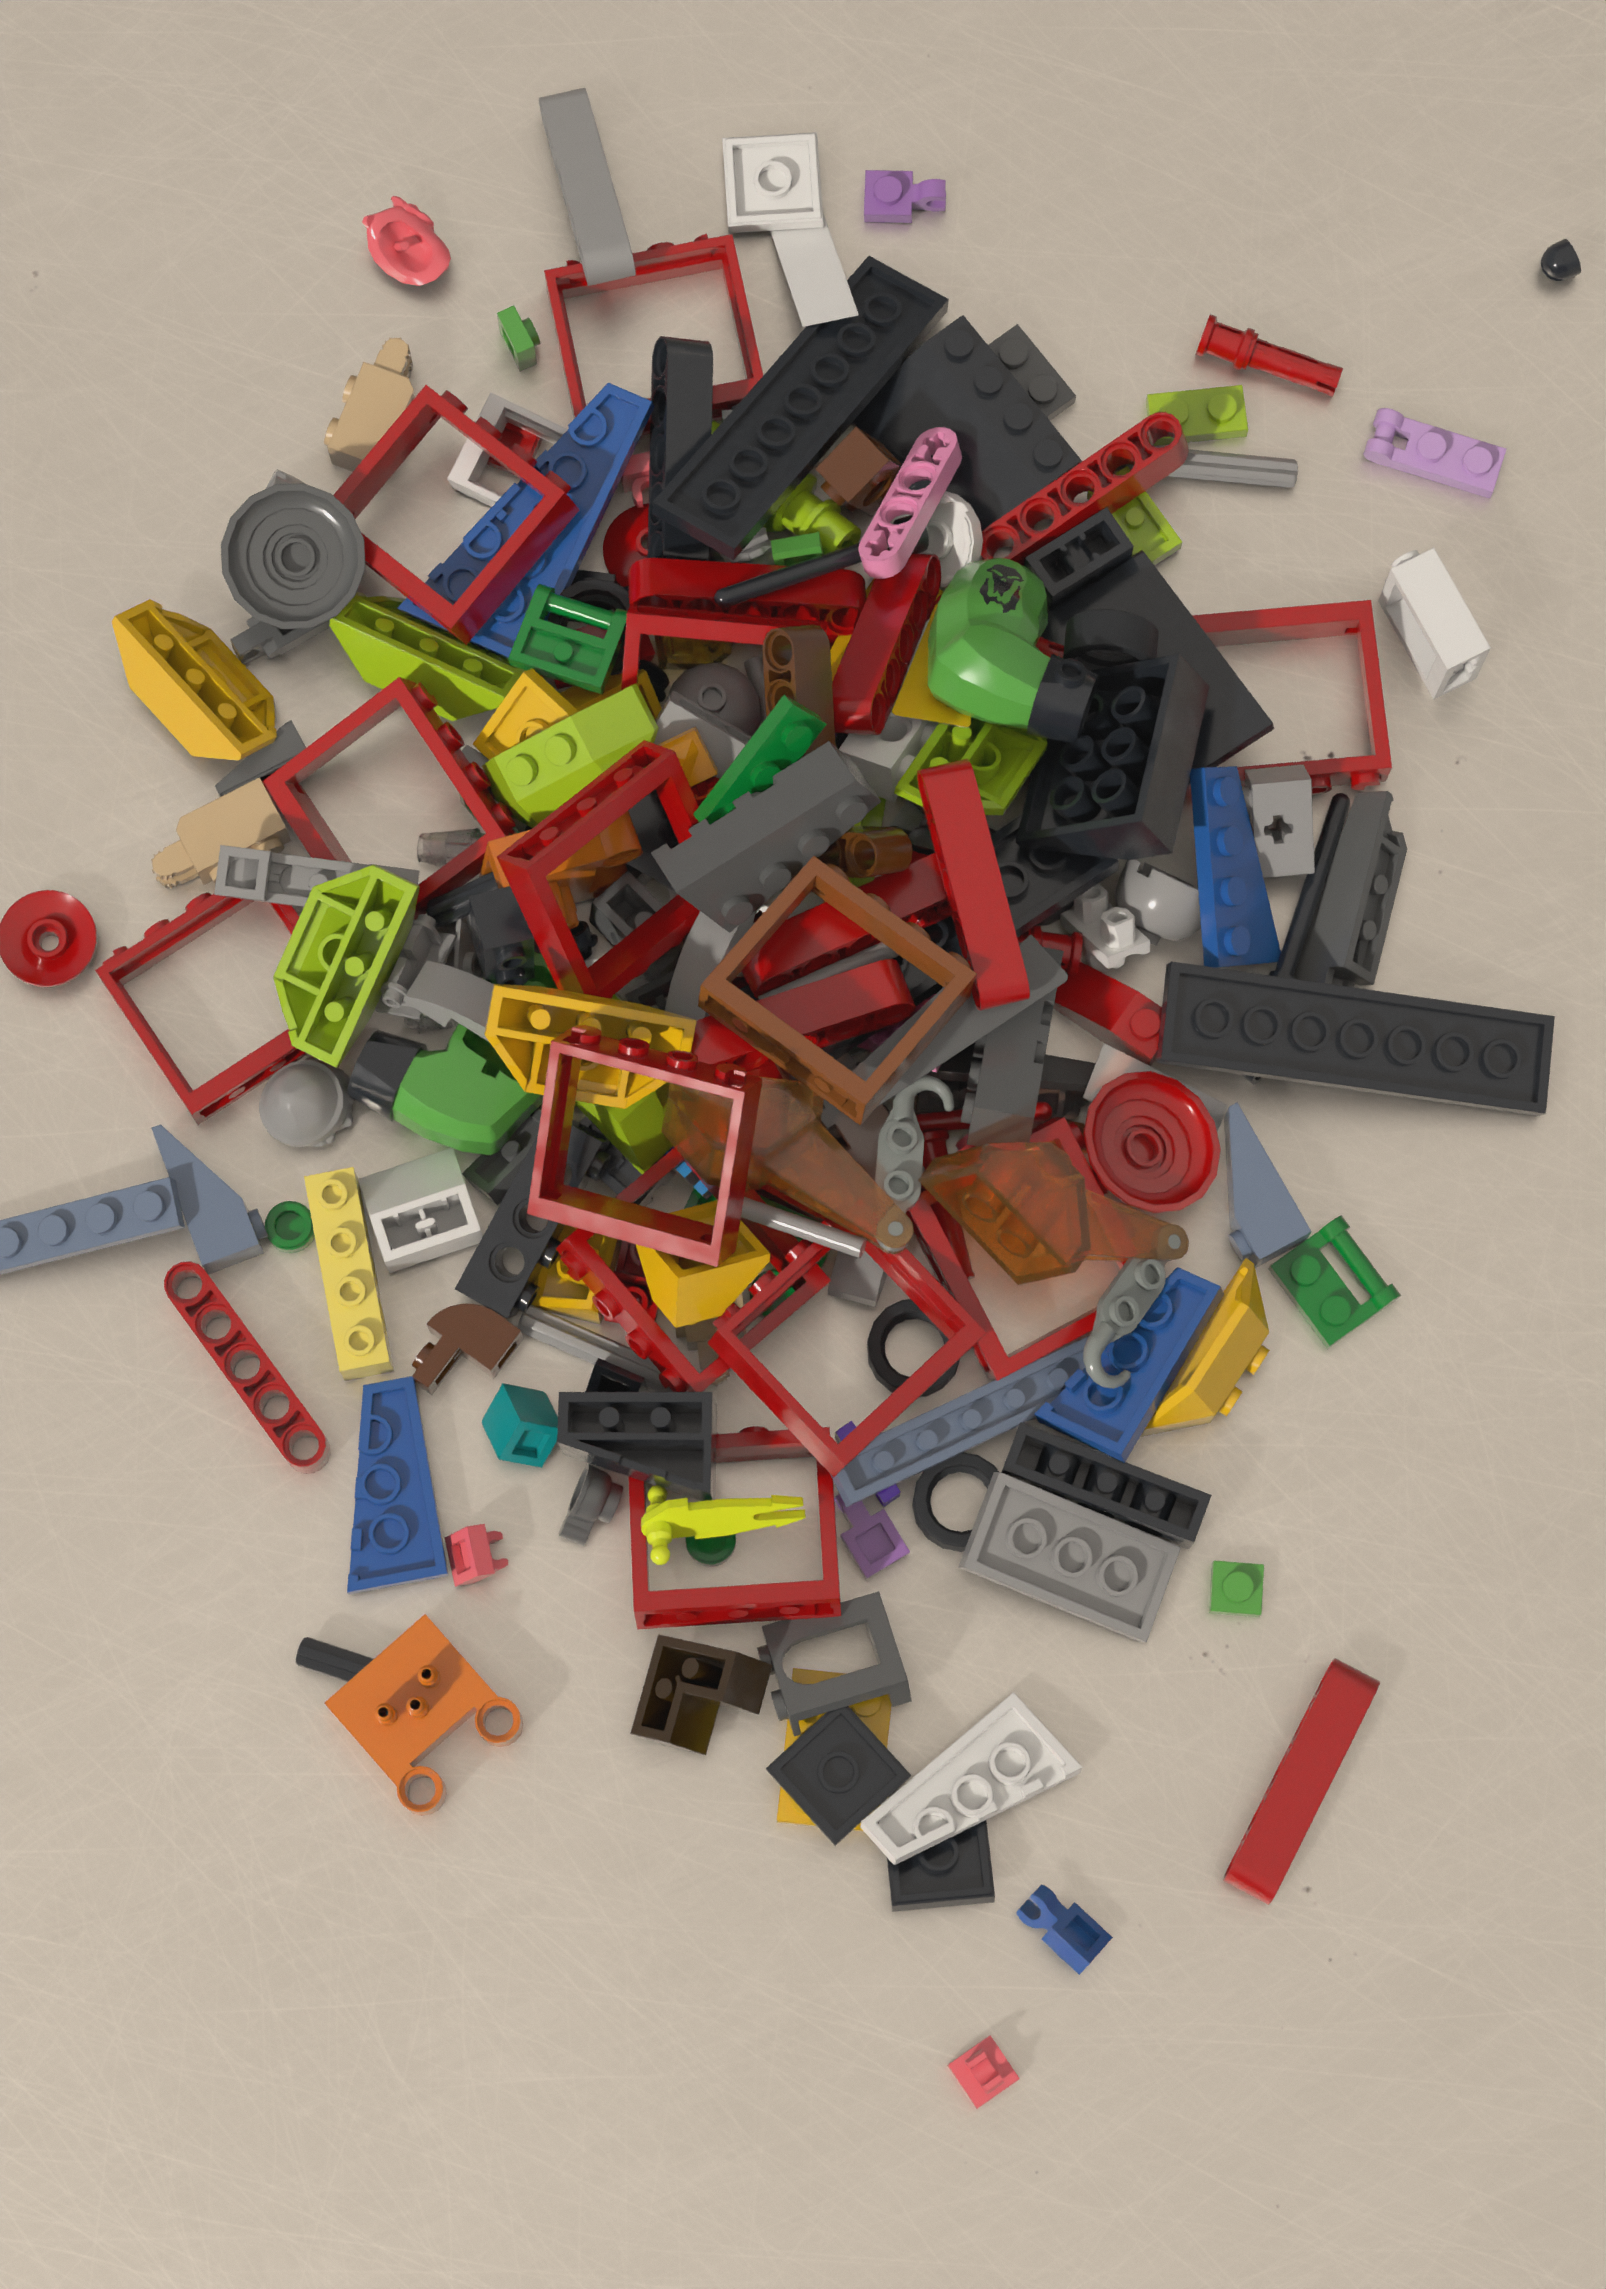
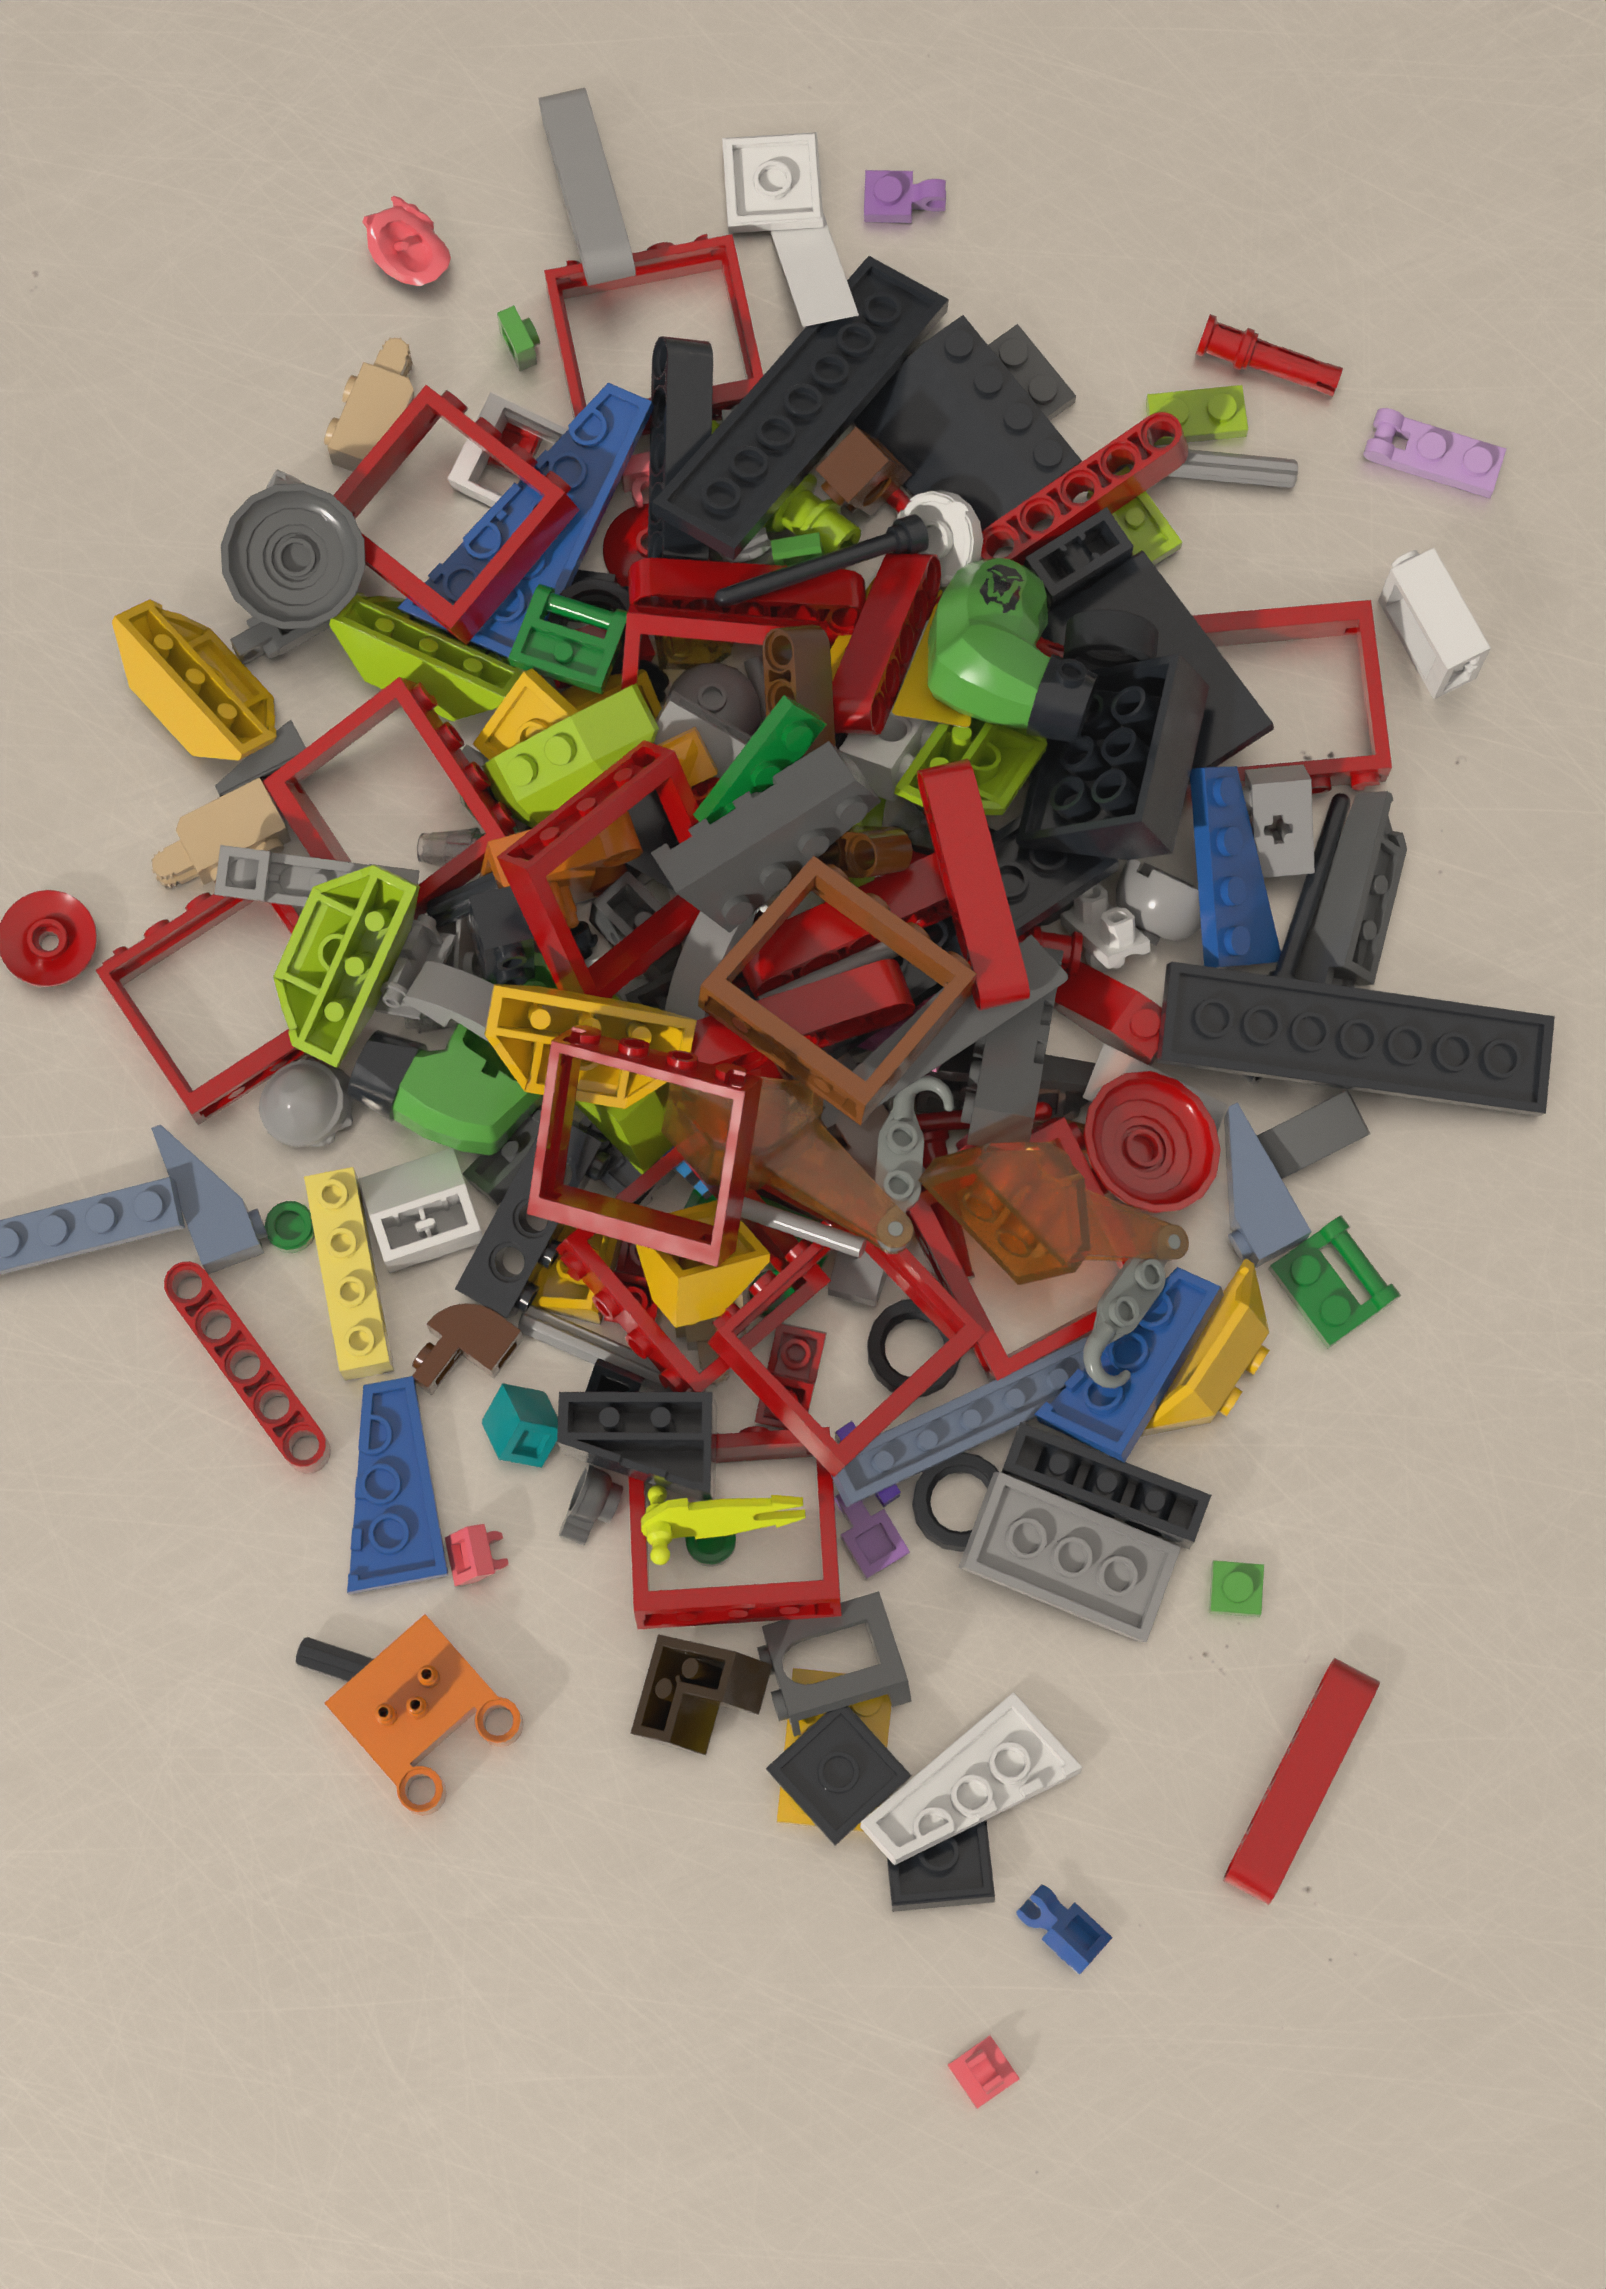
(795, 1365): none -> red slope
(900, 500): bright pink beam -> none
(1314, 1134): none -> dark grey slope
(1560, 261): black hinge -> none

